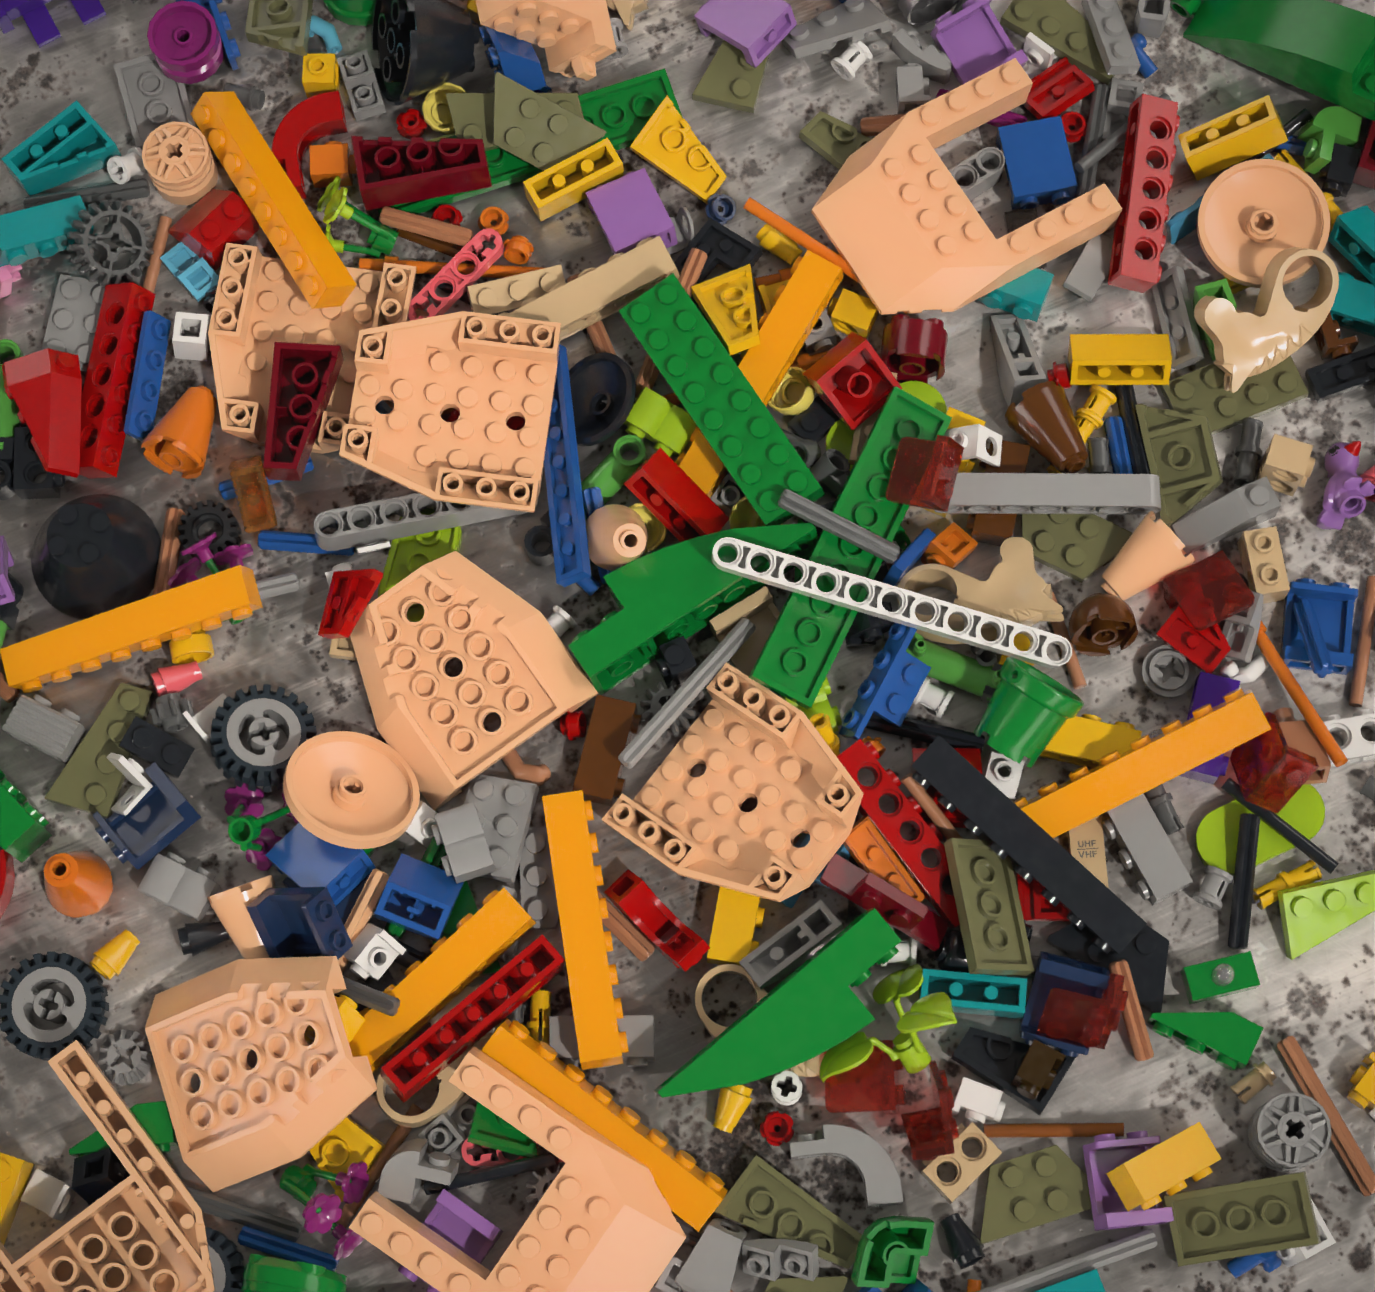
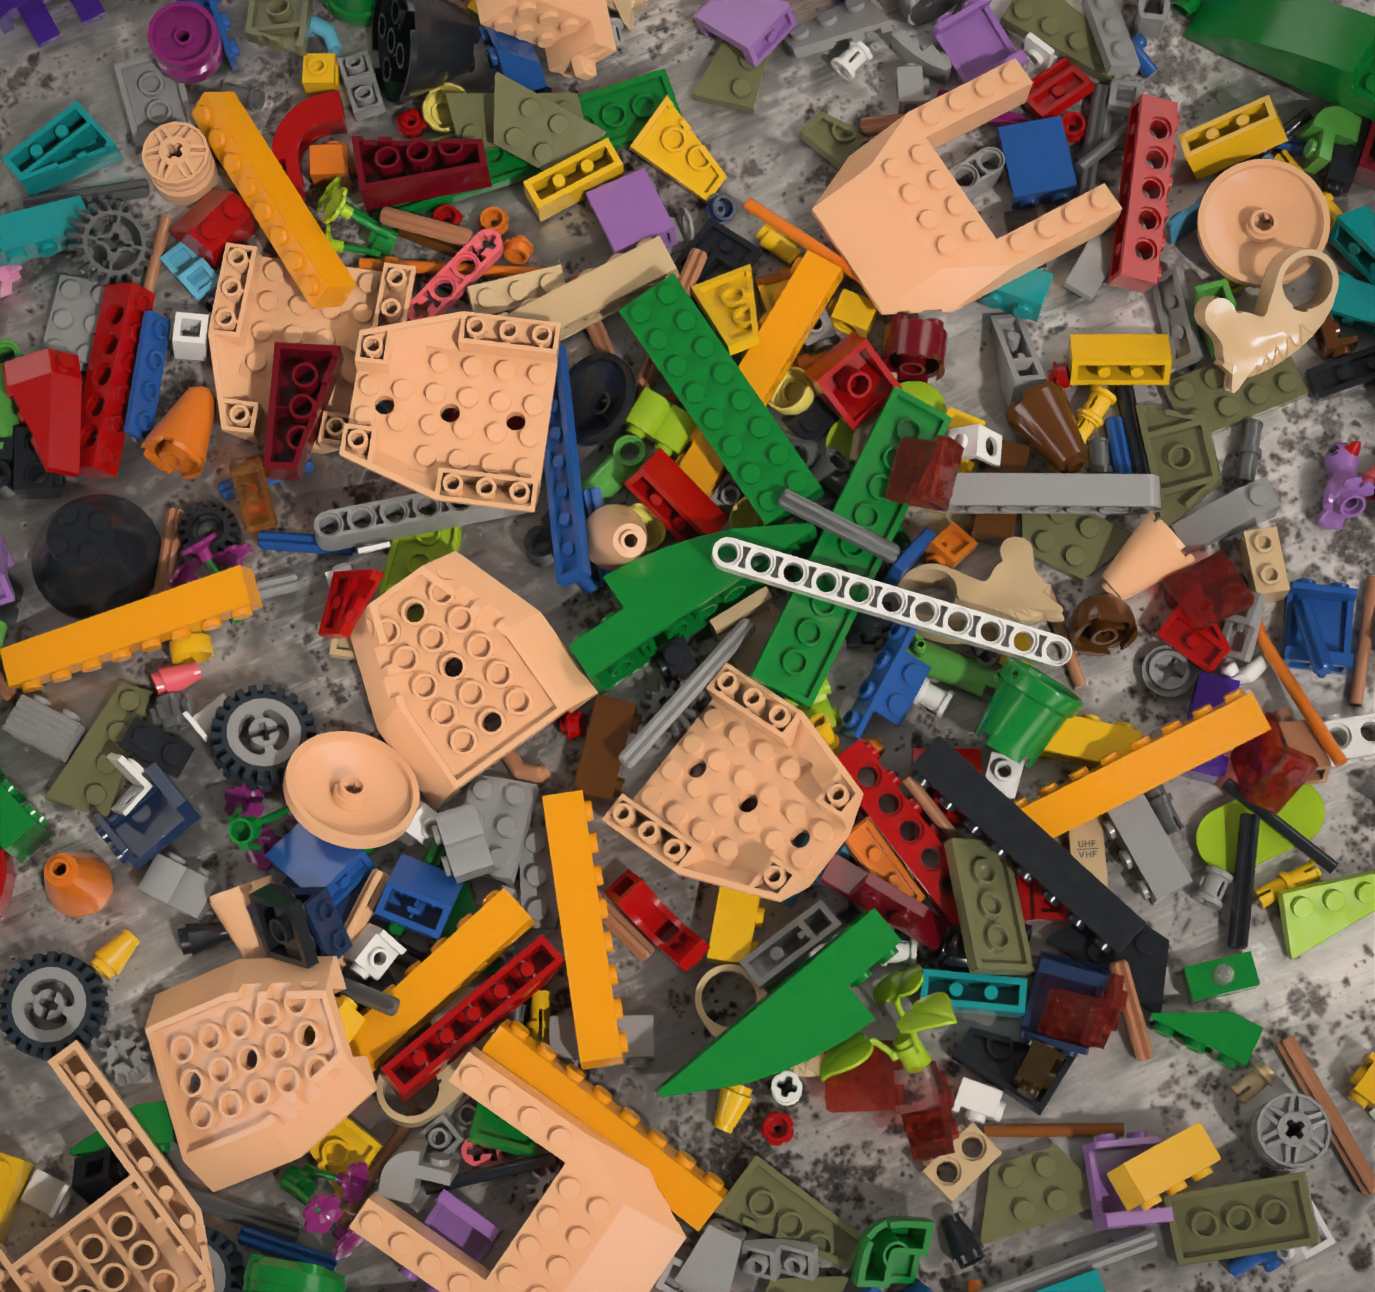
(124, 167): white bush -> none
(283, 926): none -> black plate
(560, 620): white bush -> none
(866, 1154): light grey arch -> none
(928, 732): black axle -> none
(1286, 464): tan brick -> none

